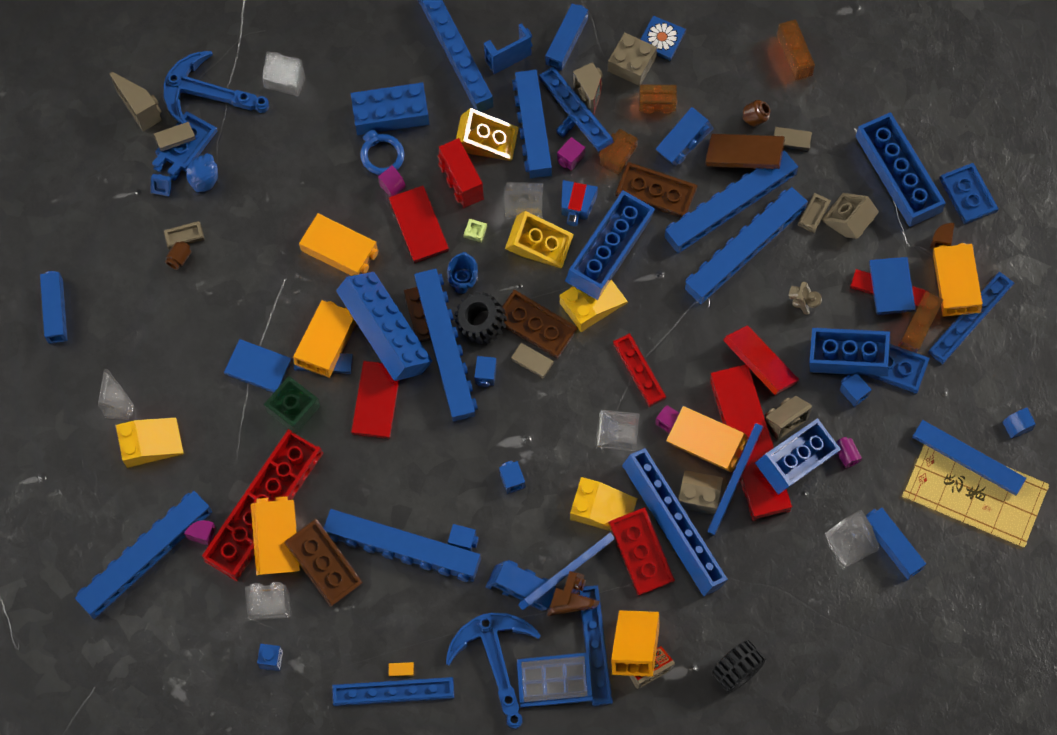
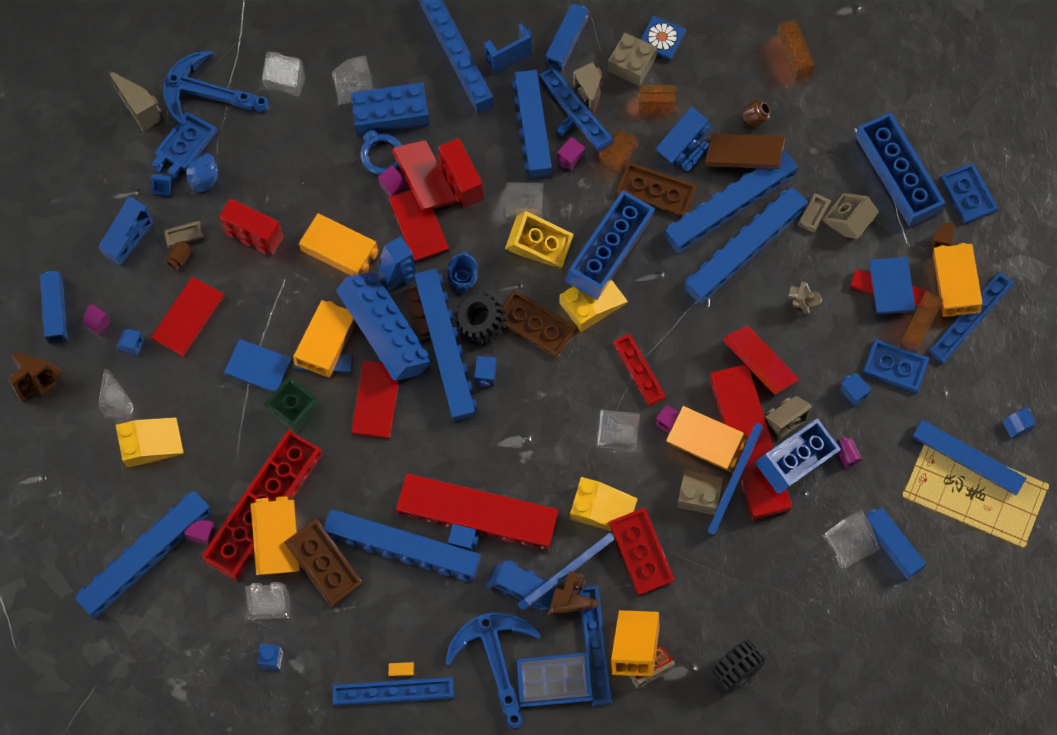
(32, 376): none -> reddish brown piece
(95, 319): none -> magenta brick
(126, 230): none -> blue wedge
(130, 342): none -> blue brick
(174, 136): dark tan tile -> none
(187, 316): none -> red tile
(251, 227): none -> red brick
(352, 77): none -> clear slope
(396, 265): none -> blue wedge
(424, 175): none -> red tile
(475, 230): yellowish green tile -> none
(479, 510): none -> red tile
(487, 135): yellow slope -> none
(512, 476): blue brick -> none
(532, 360): dark tan tile -> none
(577, 201): torso -> none
(674, 522): blue brick -> none
(695, 155): none -> blue axle
(795, 138): dark tan tile -> none
(850, 351): blue brick -> none

